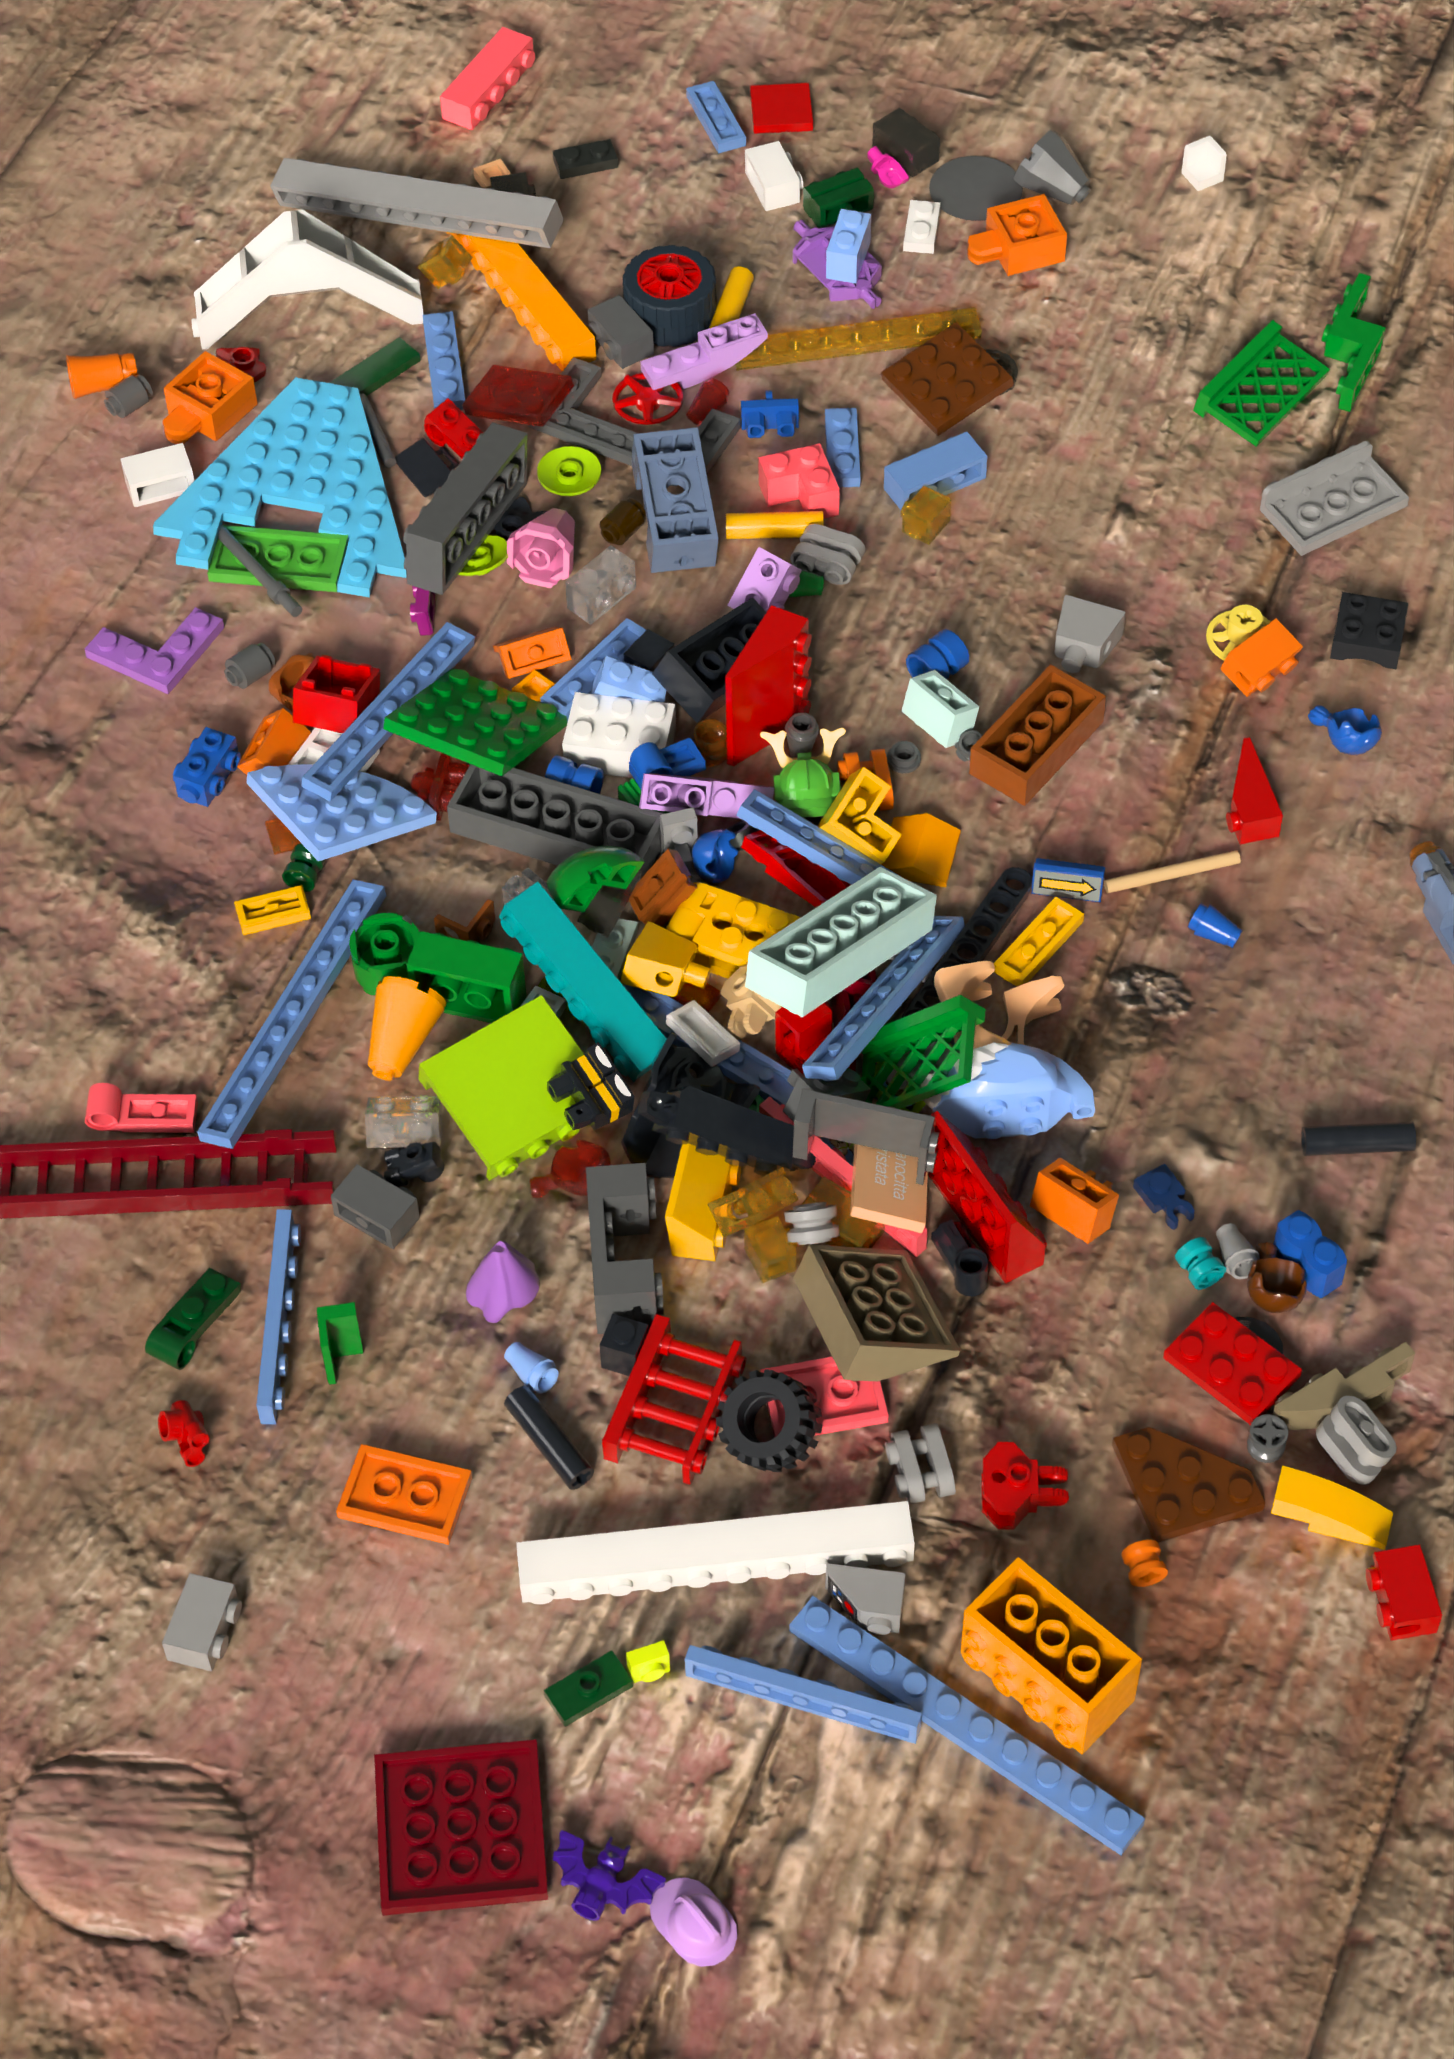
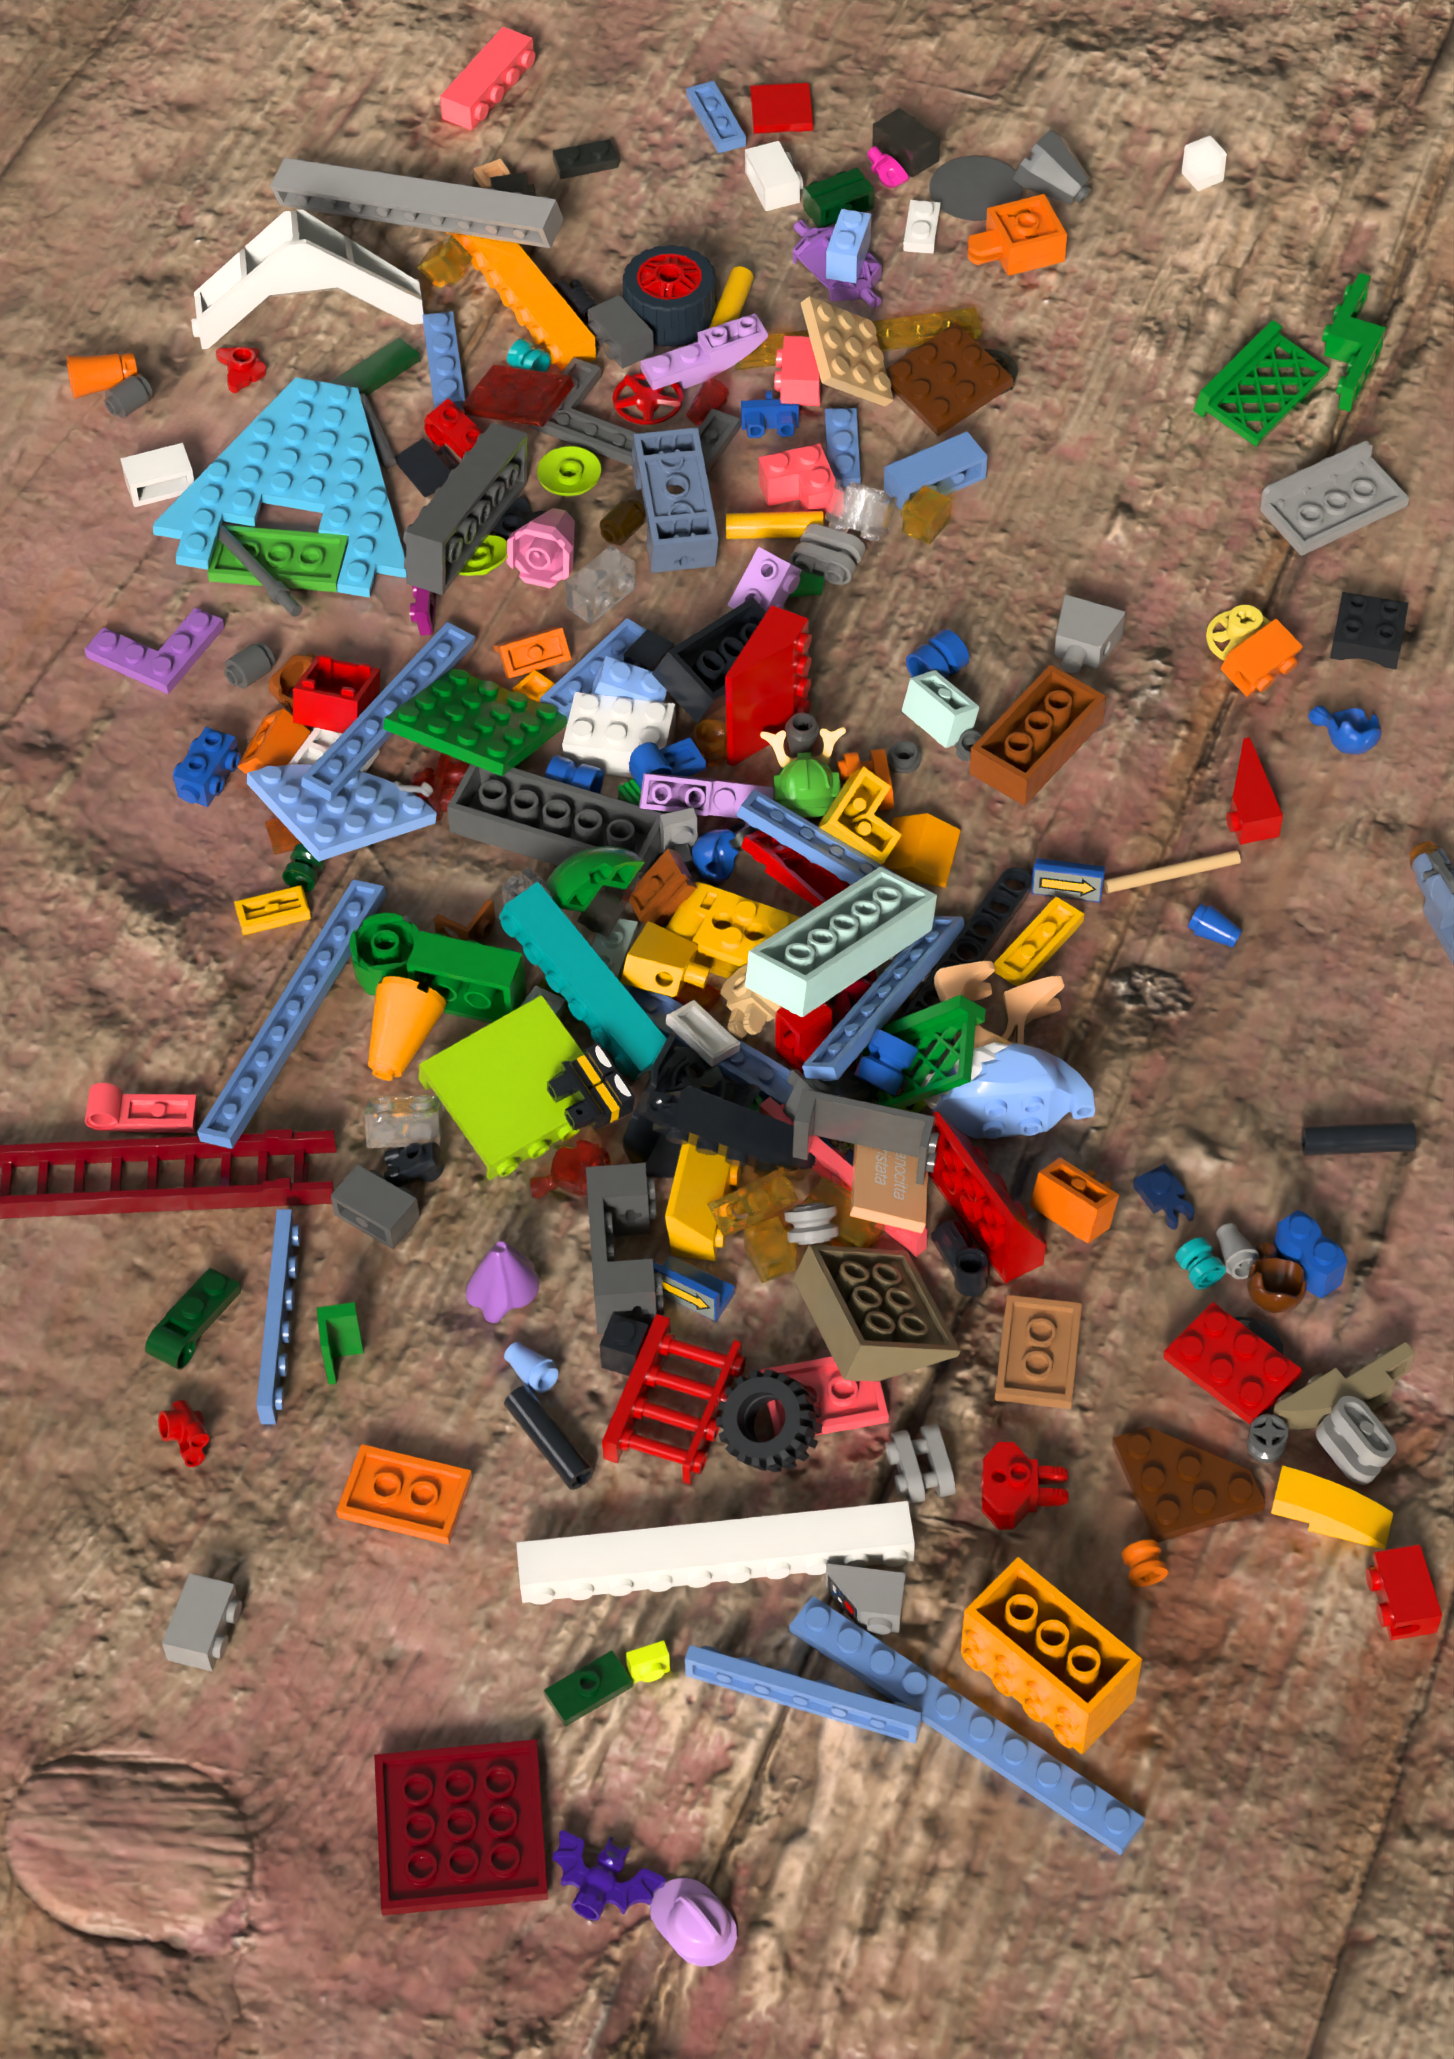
(207, 399): orange brick -> none
(425, 788): none -> light grey hinge
(525, 356): none -> teal wheel
(576, 297): none -> black hinge
(694, 1288): none -> blue panel
(799, 374): none -> coral brick
(847, 351): none -> tan plate
(860, 509): none -> clear brick
(885, 1062): none -> blue wheel
(1038, 1352): none -> medium nougat plate

